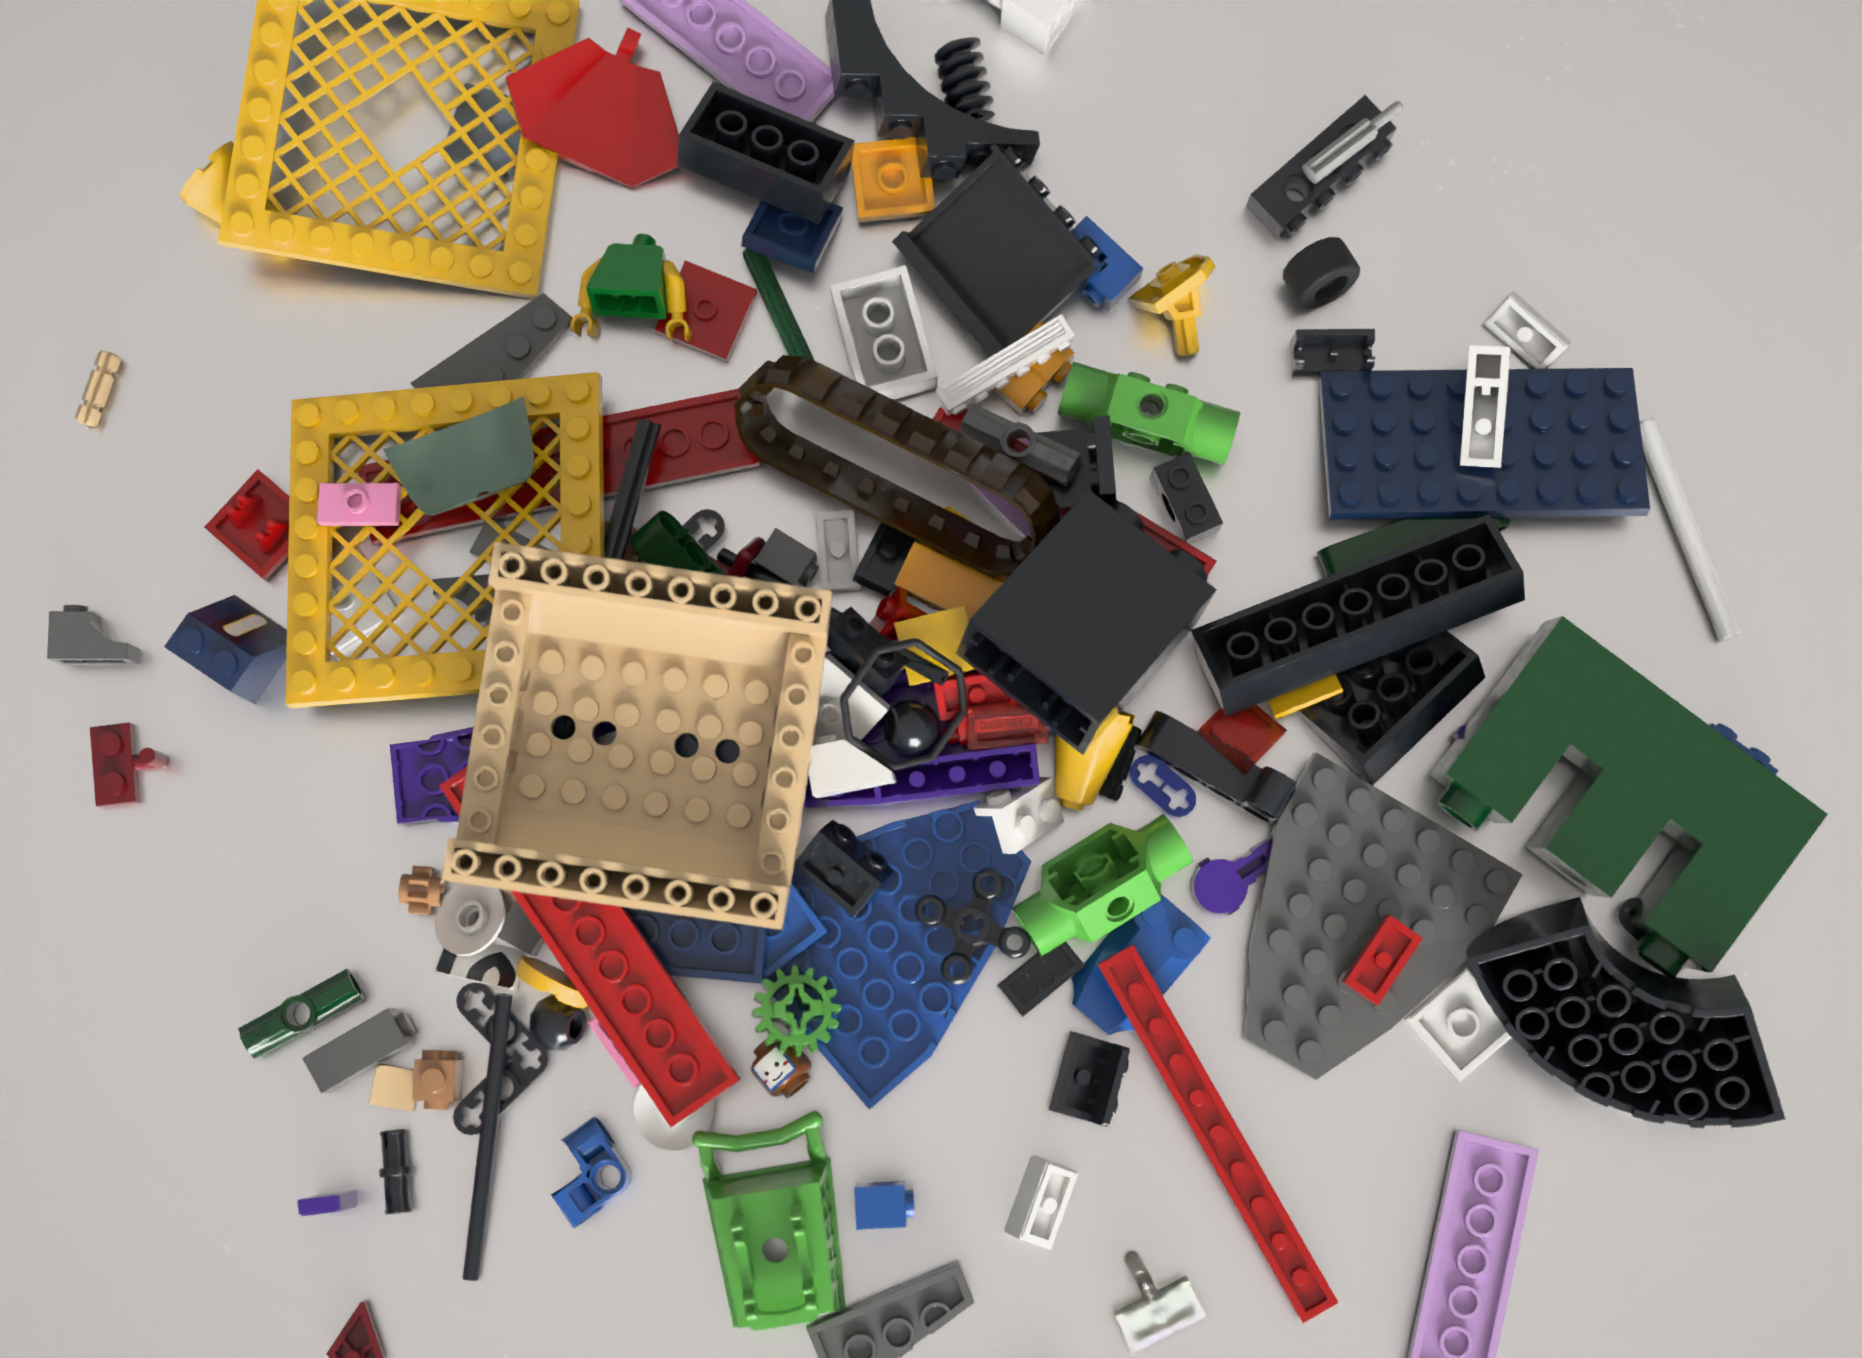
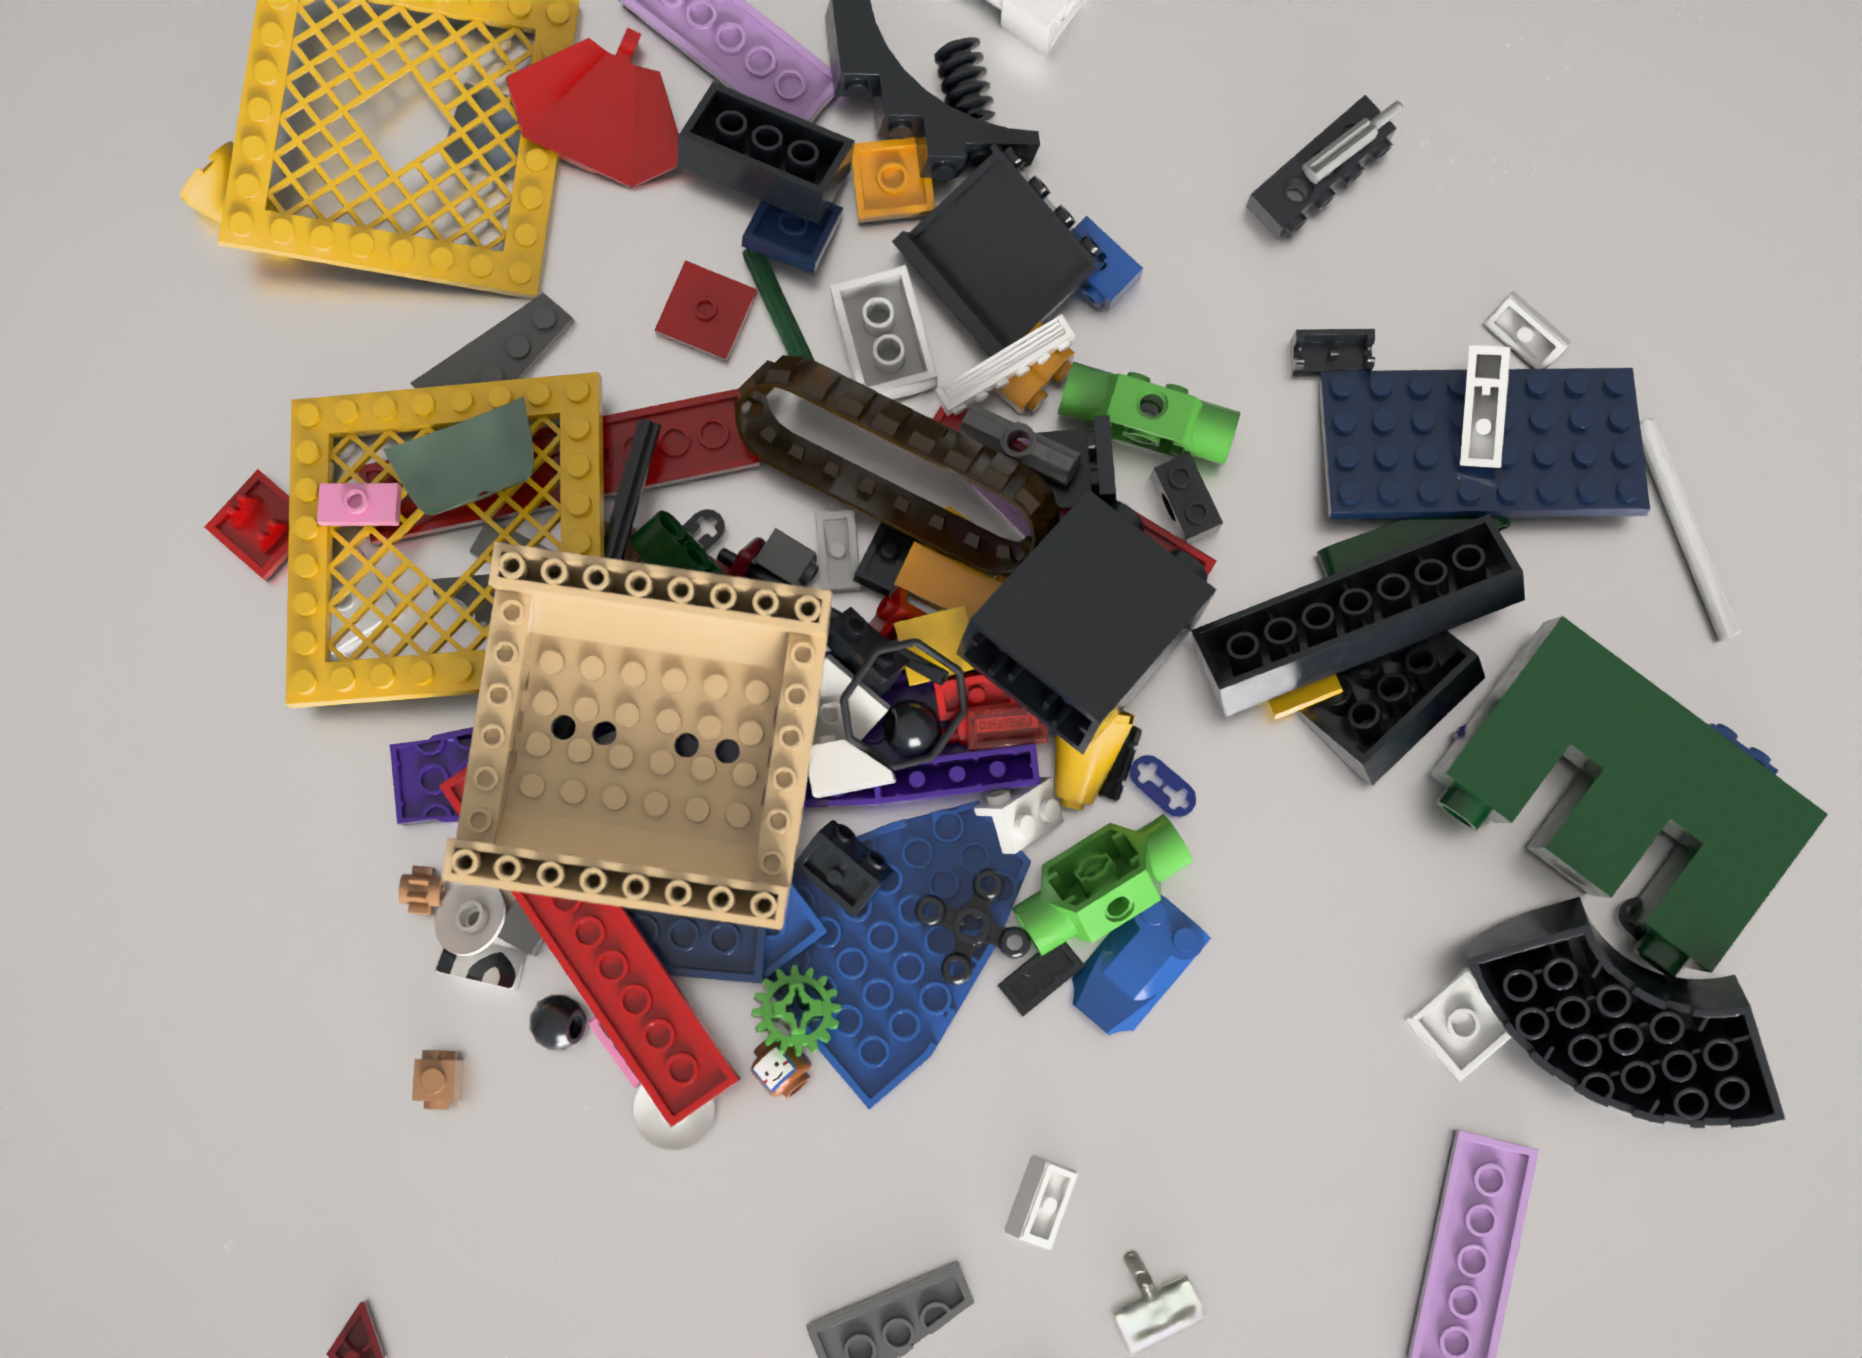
(78, 638): dark grey arch -> none
(97, 388): tan axle -> none
(118, 764): dark red plate -> none
(232, 646): dark blue slope -> none
(279, 1026): dark green piece -> none
(327, 1203): dark purple tile -> none
(360, 1049): dark grey brick -> none
(392, 1087): tan slope -> none
(395, 1171): black pin -> none
(487, 1136): black piece -> none
(520, 1076): black beam -> none
(549, 978): yellow tile -> none
(586, 1193): blue piece -> none
(632, 283): green torso -> none
(769, 1203): bright green piece -> none
(883, 1205): blue brick -> none
(1090, 1079): black bracket -> none
(1177, 297): yellow piece -> none
(1217, 1133): red plate -> none
(1219, 886): dark purple piece -> none
(1243, 735): clear red piece -> none
(1259, 792): black beam -> none
(1321, 272): black tyre -> none
(1331, 876): dark grey wing -> none
(1382, 959): red plate -> none

